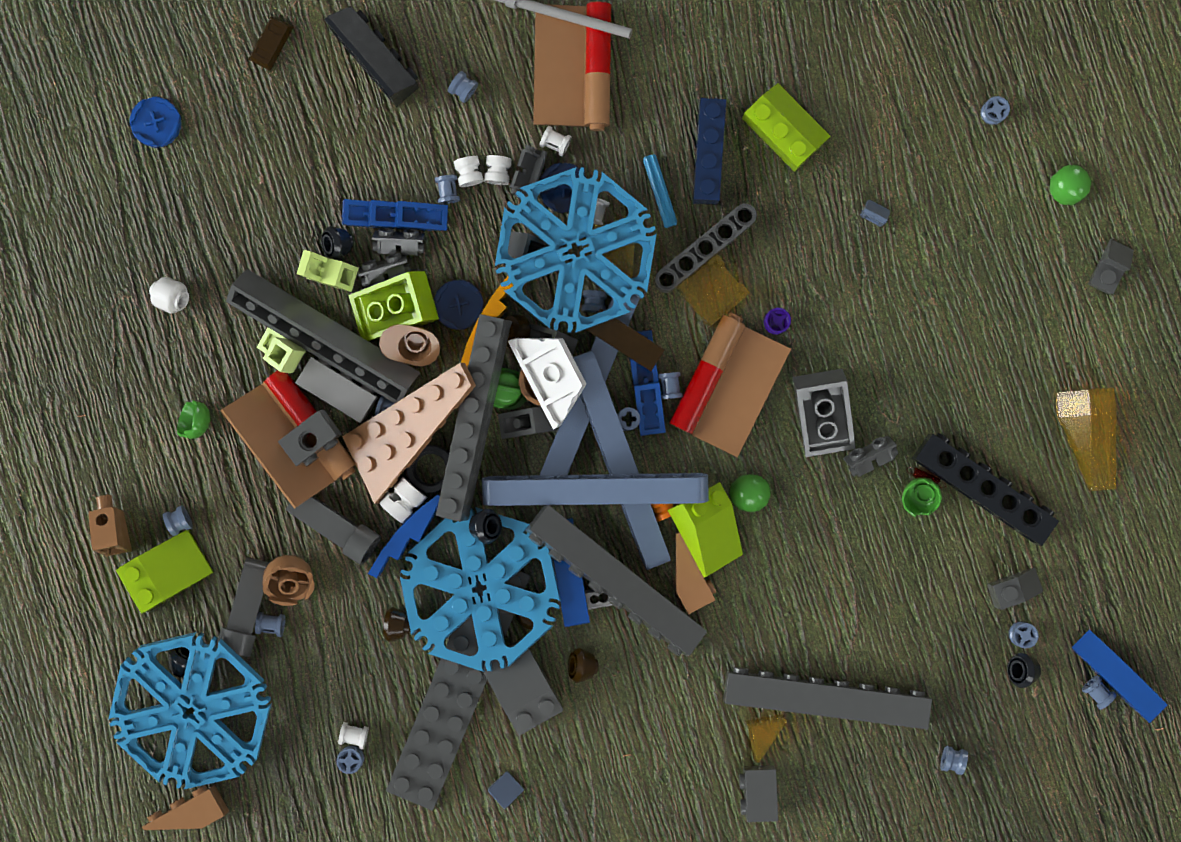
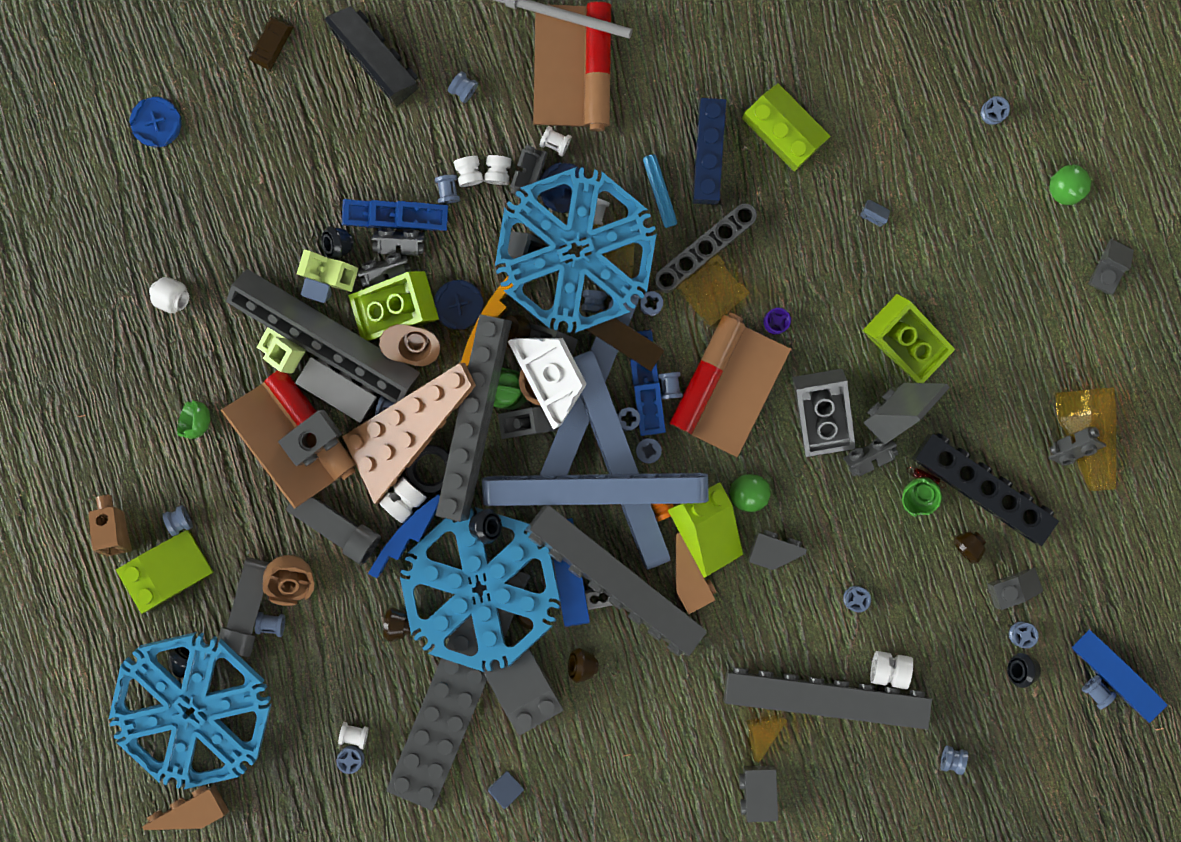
(316, 290): none -> sand blue slope
(650, 452): none -> sand blue wheel
(652, 295): none -> sand blue bush
(774, 553): none -> dark grey slope
(860, 602): none -> sand blue wheel
(893, 670): none -> white wheel
(903, 408): none -> dark grey slope
(908, 339): none -> lime slope
(970, 546): none -> dark brown cone
(1066, 451): none -> dark grey hinge

